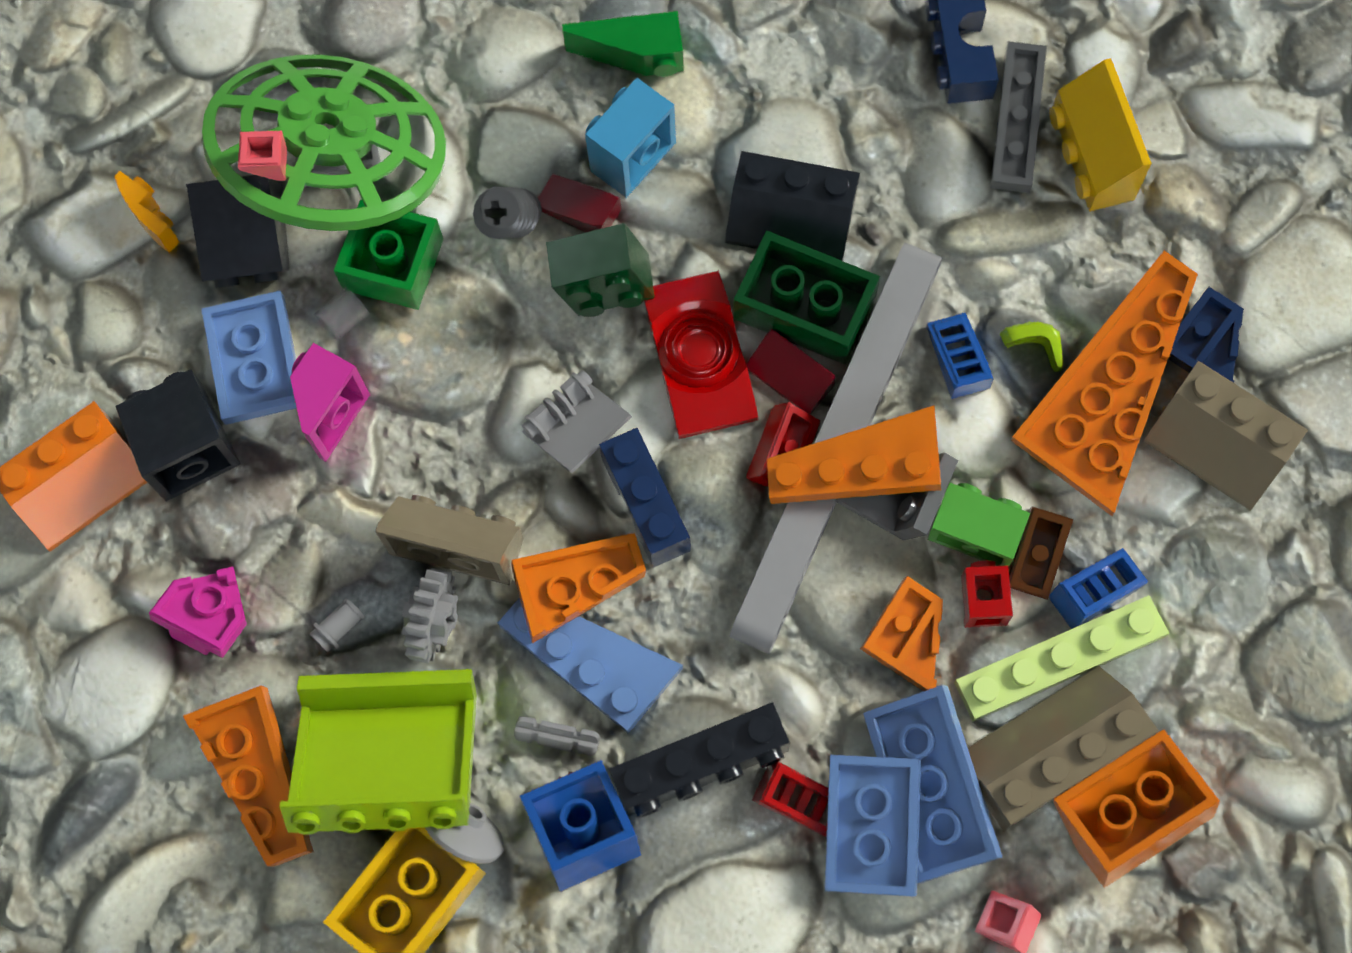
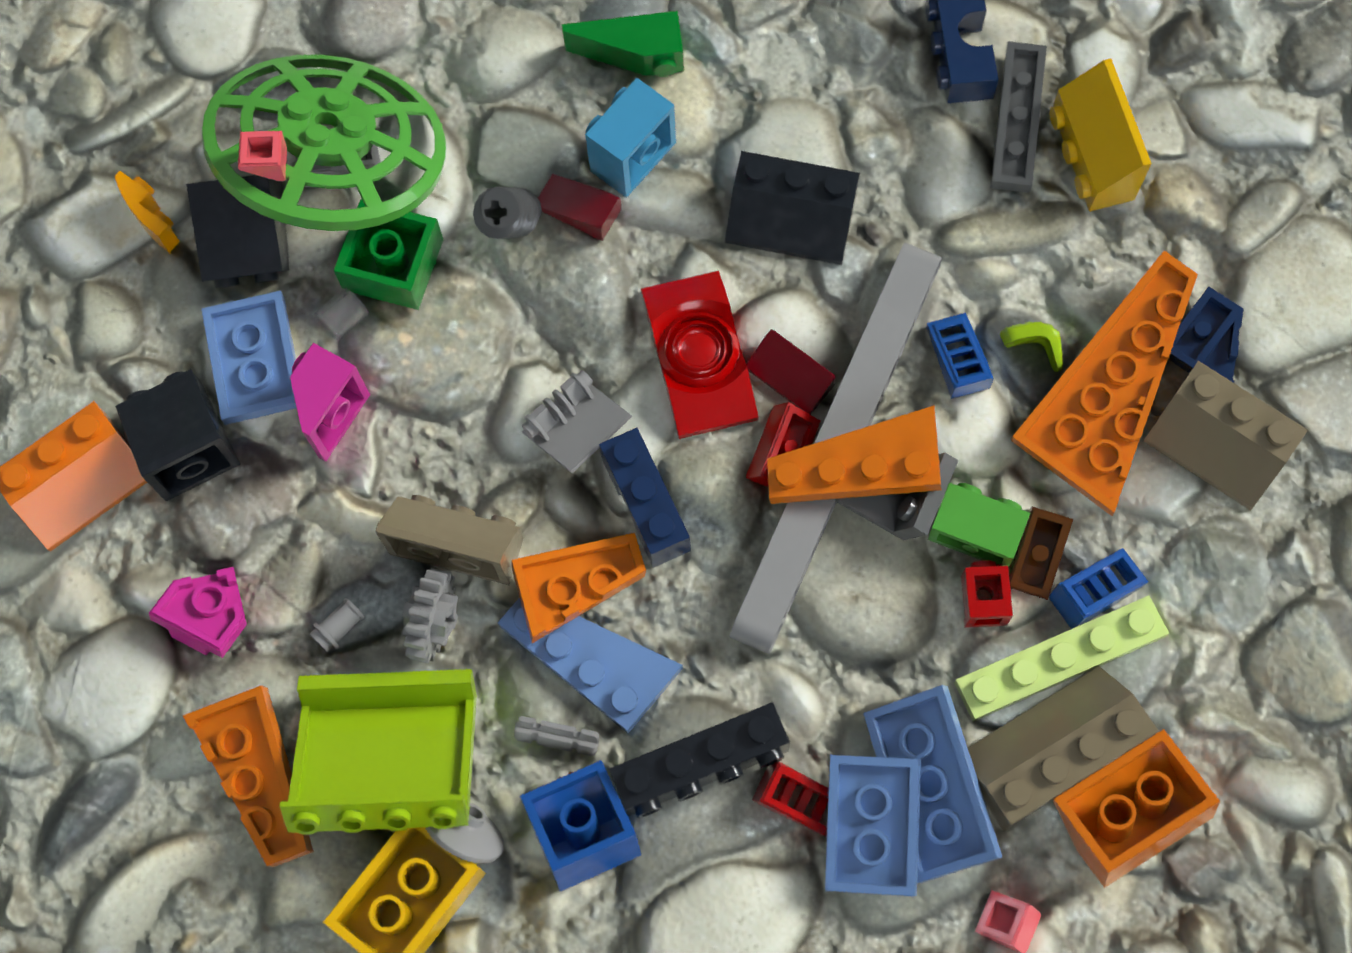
(600, 270): dark green brick -> none
(805, 297): dark green brick -> none
(908, 634): orange wing -> none

